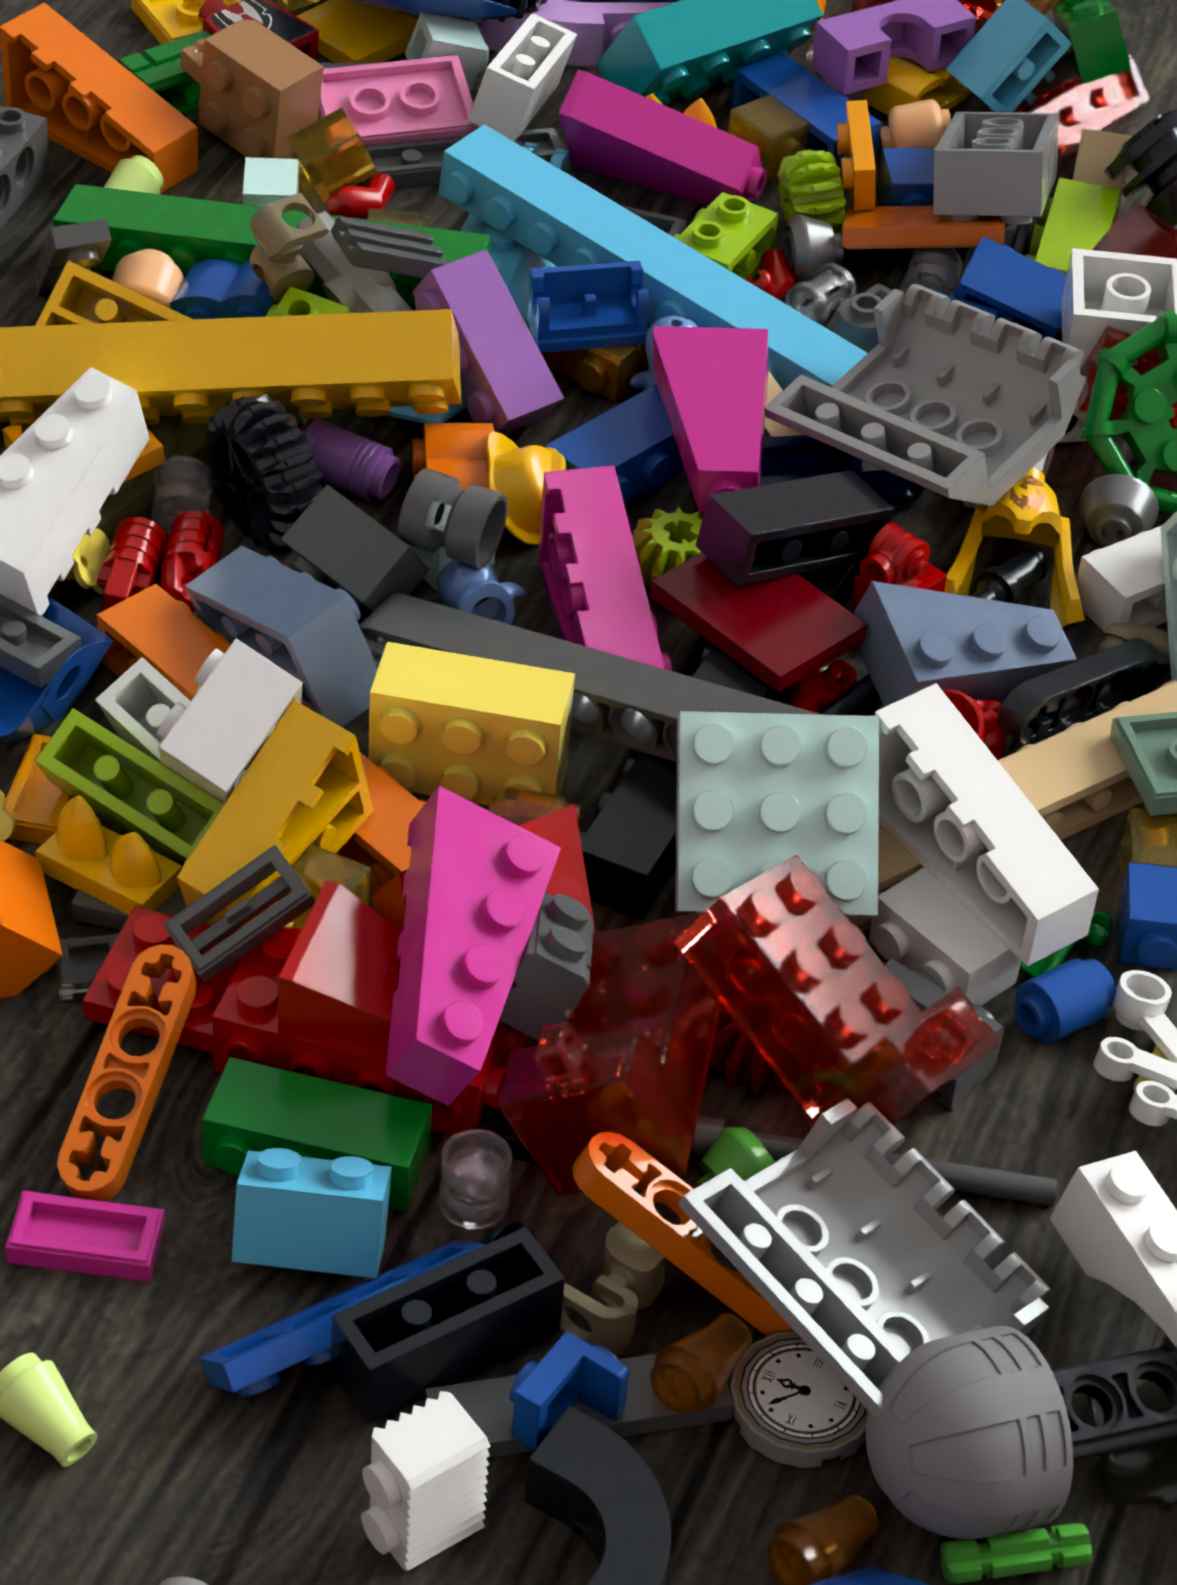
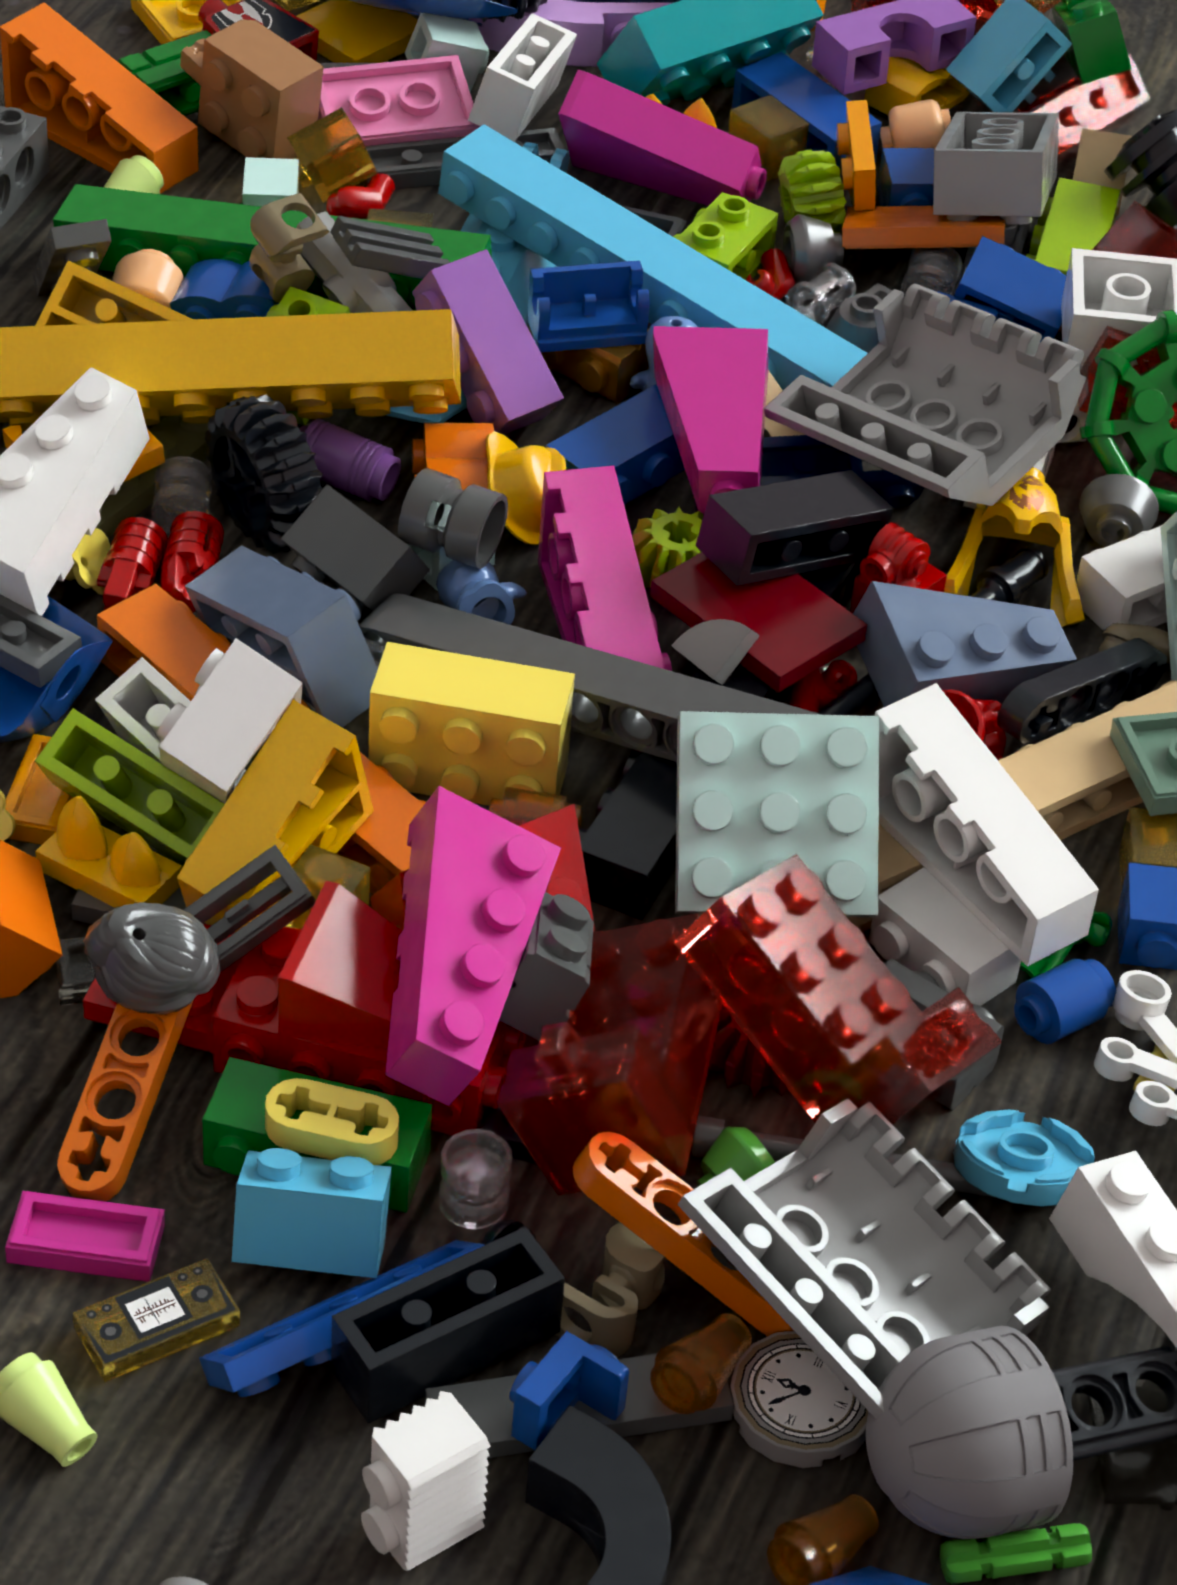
(152, 957): none -> dark grey hair
(156, 1319): none -> tile
(331, 1121): none -> light yellow beam
(716, 646): none -> light grey tile
(1020, 1158): none -> medium azure tile

